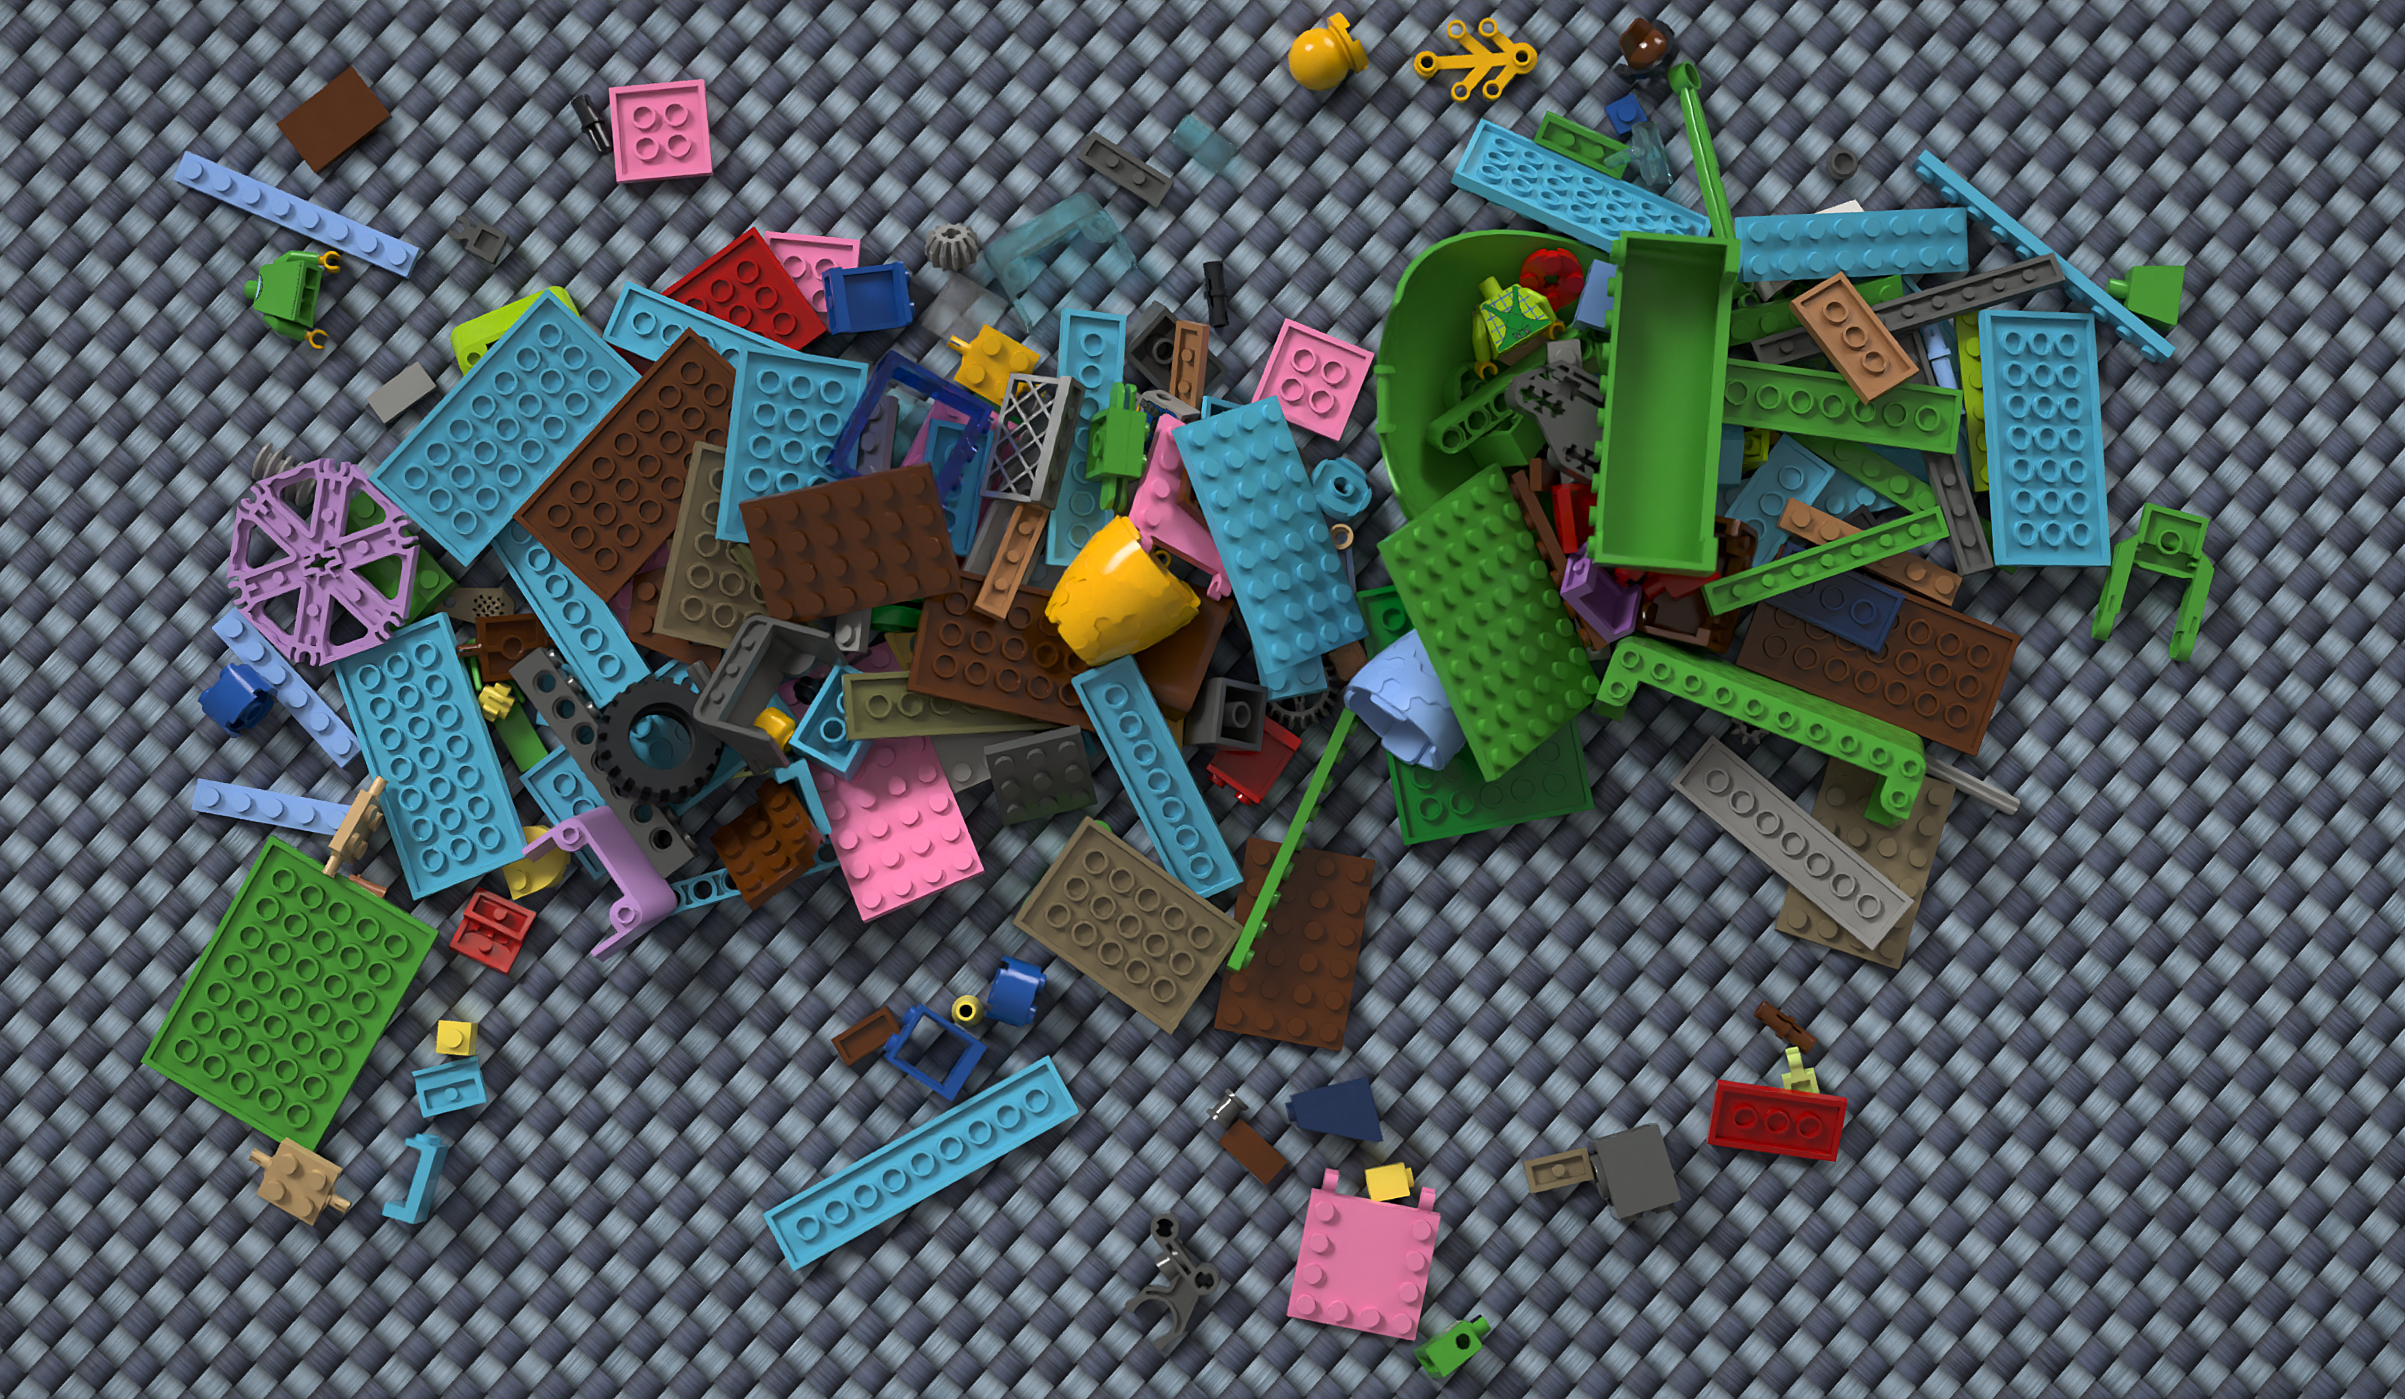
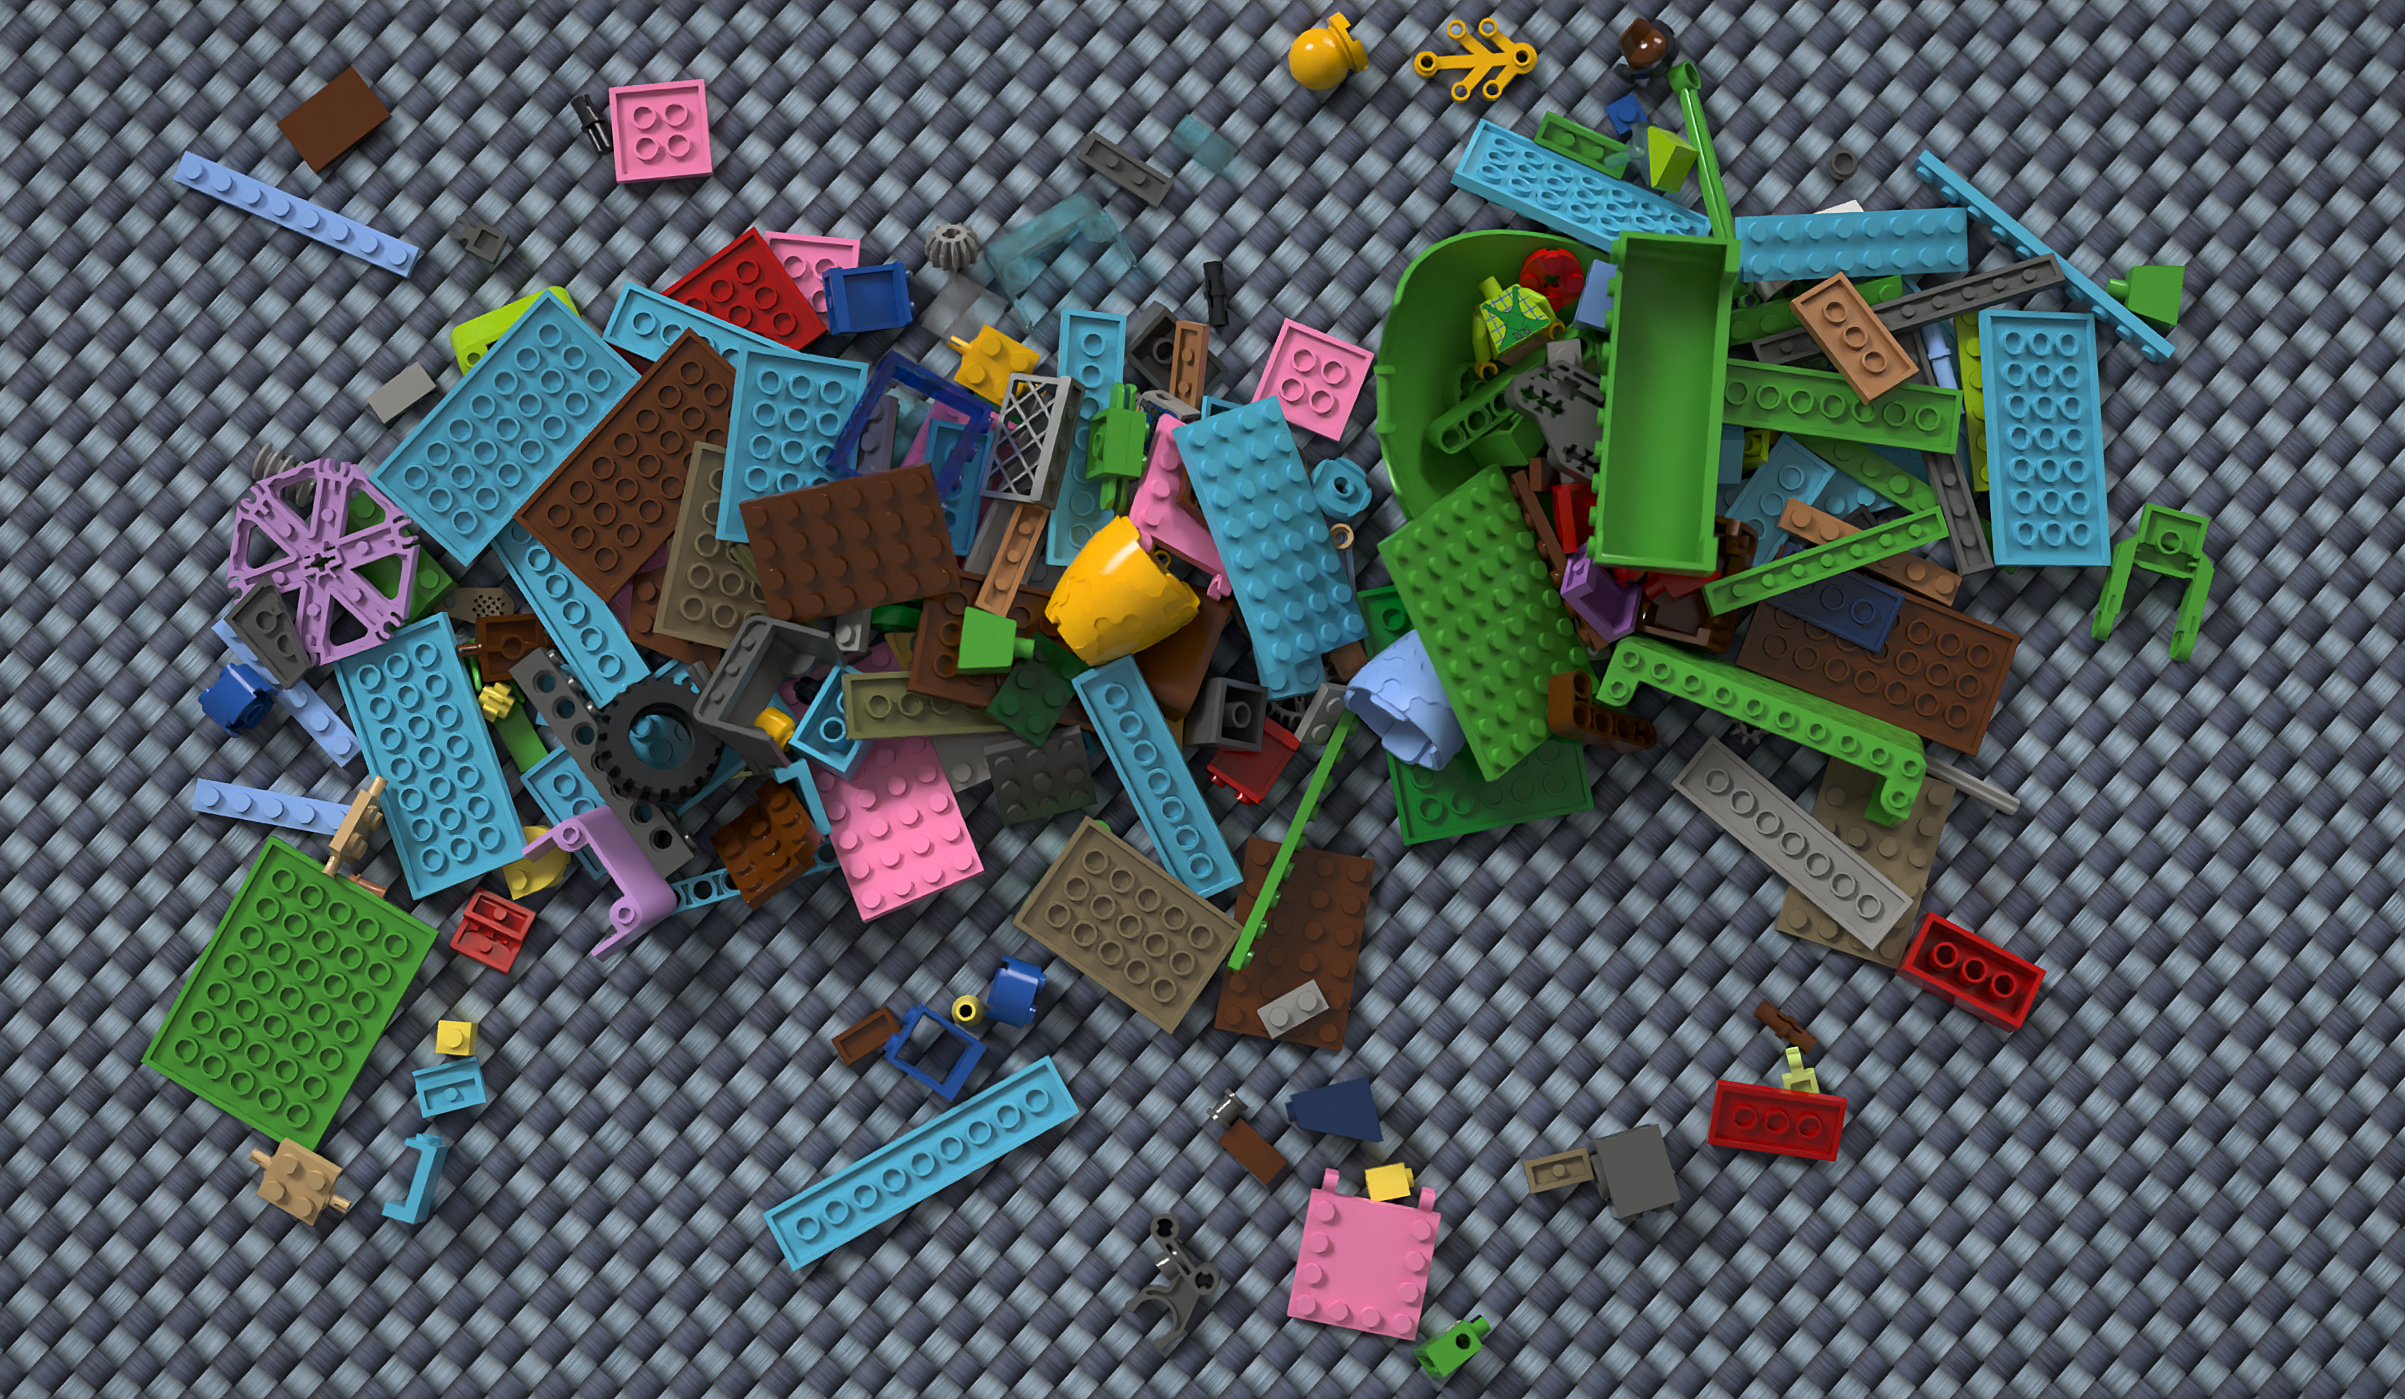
(269, 632): none -> dark grey wing
(290, 291): bright green torso -> none
(990, 644): none -> bright green torso
(1036, 691): none -> dark green plate
(1292, 1009): none -> light grey plate
(1322, 714): none -> light grey plate
(1576, 717): none -> reddish brown beam
(1669, 159): none -> lime slope
(1970, 972): none -> red brick

